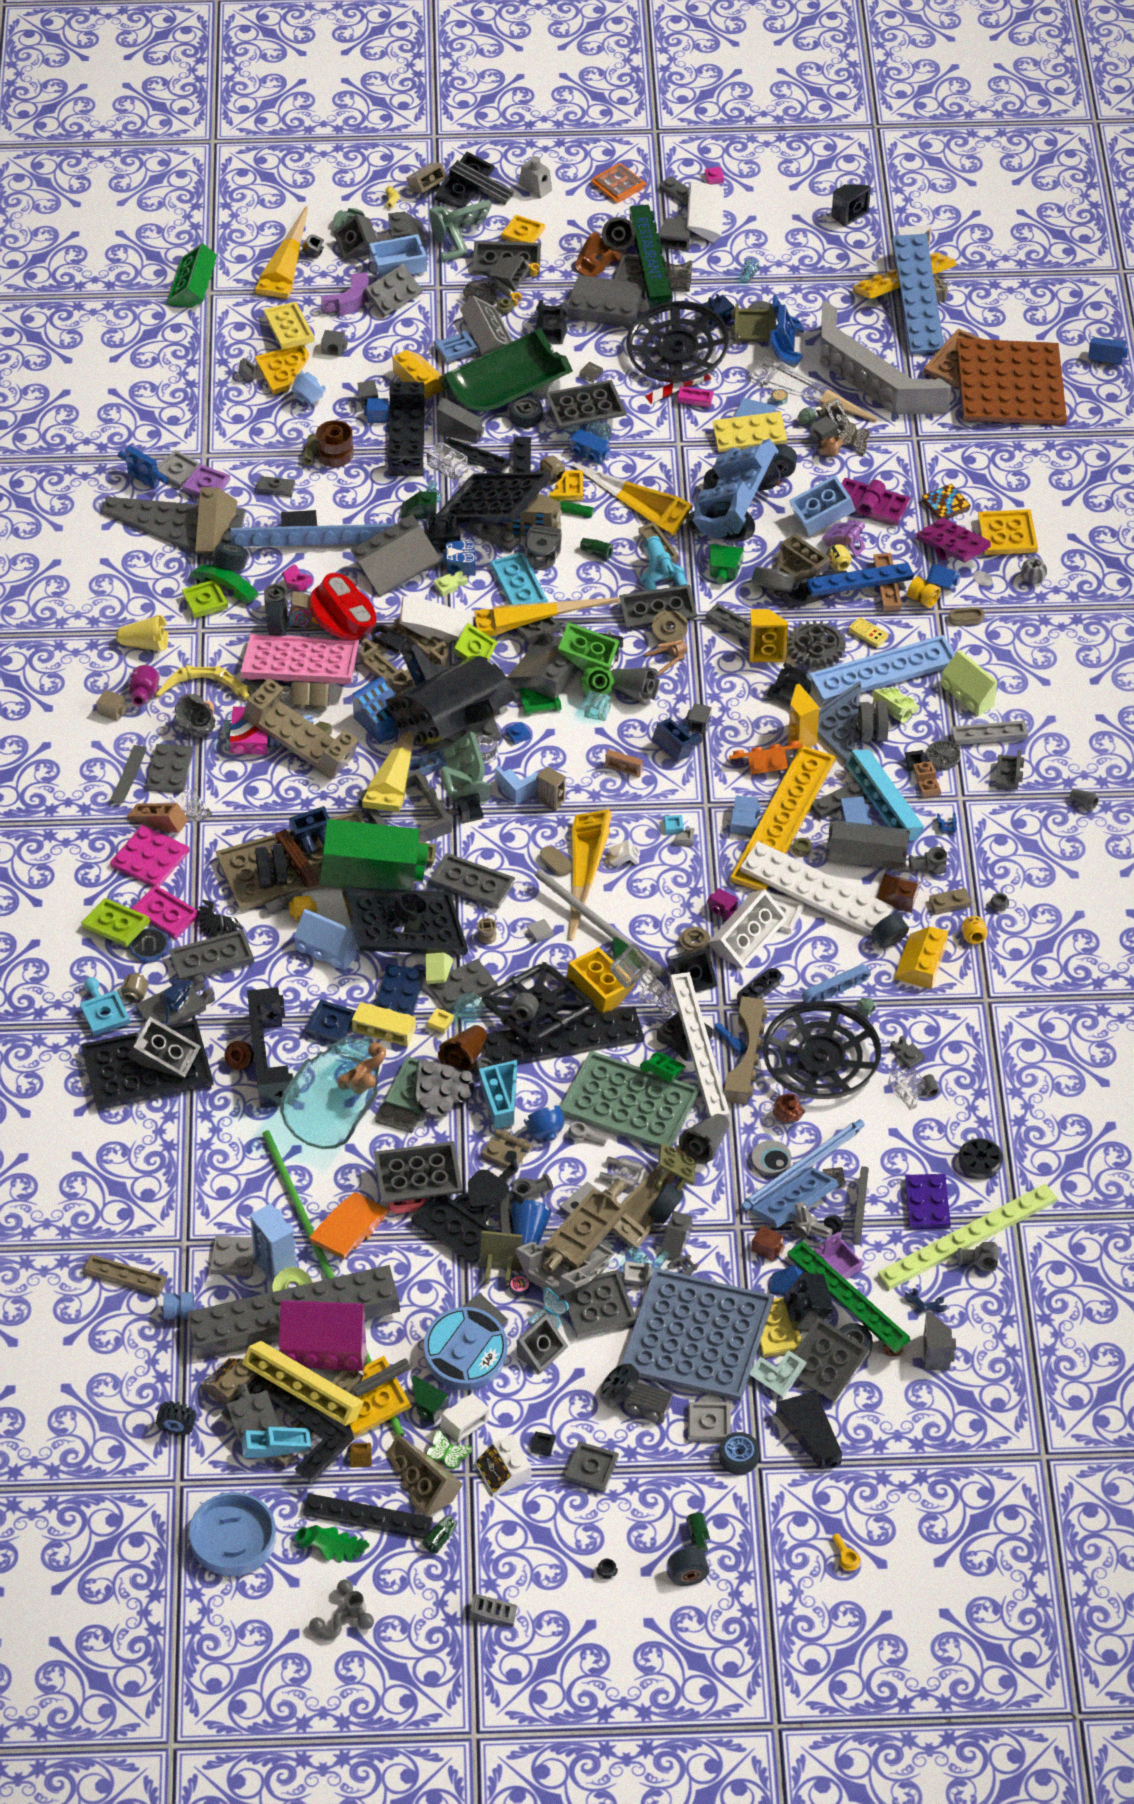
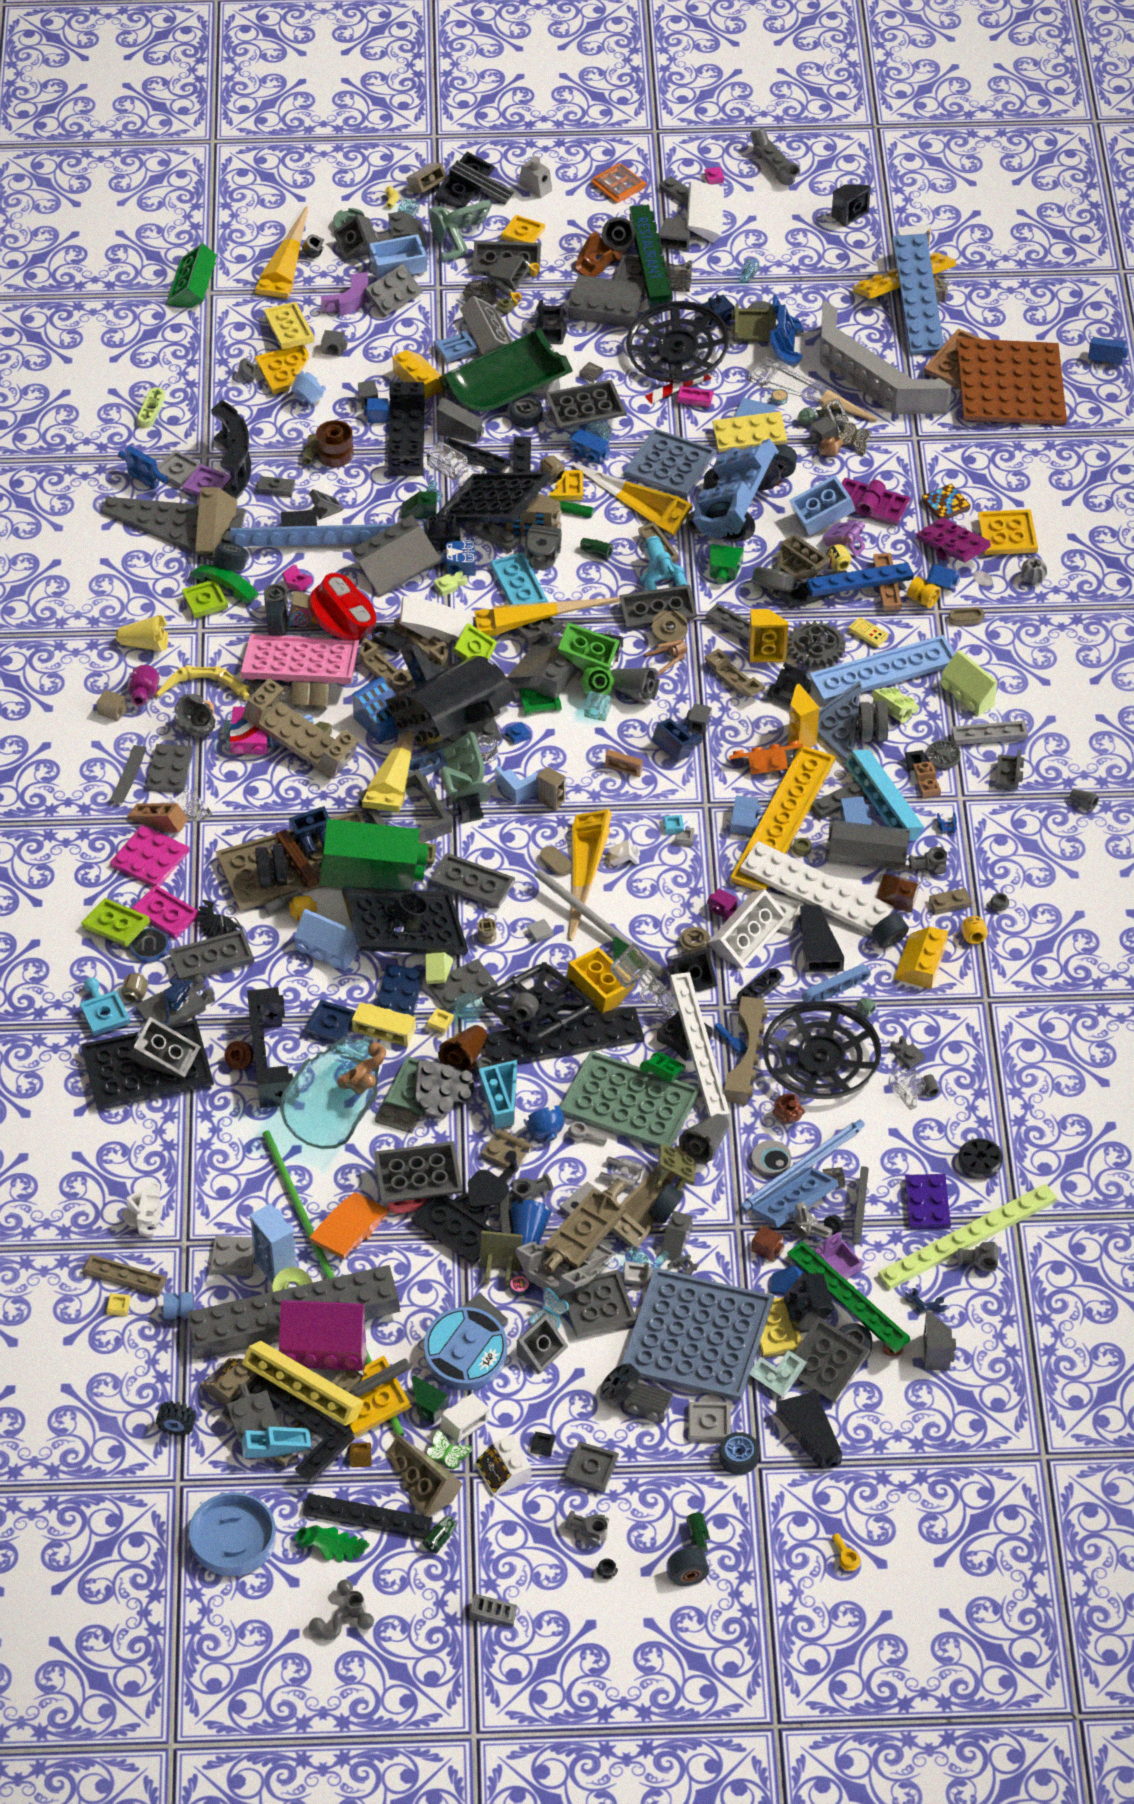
(118, 1304): none -> light yellow tile
(144, 1209): none -> white piece
(152, 413): none -> yellowish green beam
(235, 439): none -> black fence
(324, 504): none -> dark grey slope
(409, 206): none -> clear light blue plate
(587, 1527): none -> dark grey connector
(670, 463): none -> sand blue tile
(731, 676): none -> dark tan slope
(763, 148): none -> dark grey plate
(819, 944): none -> black slope

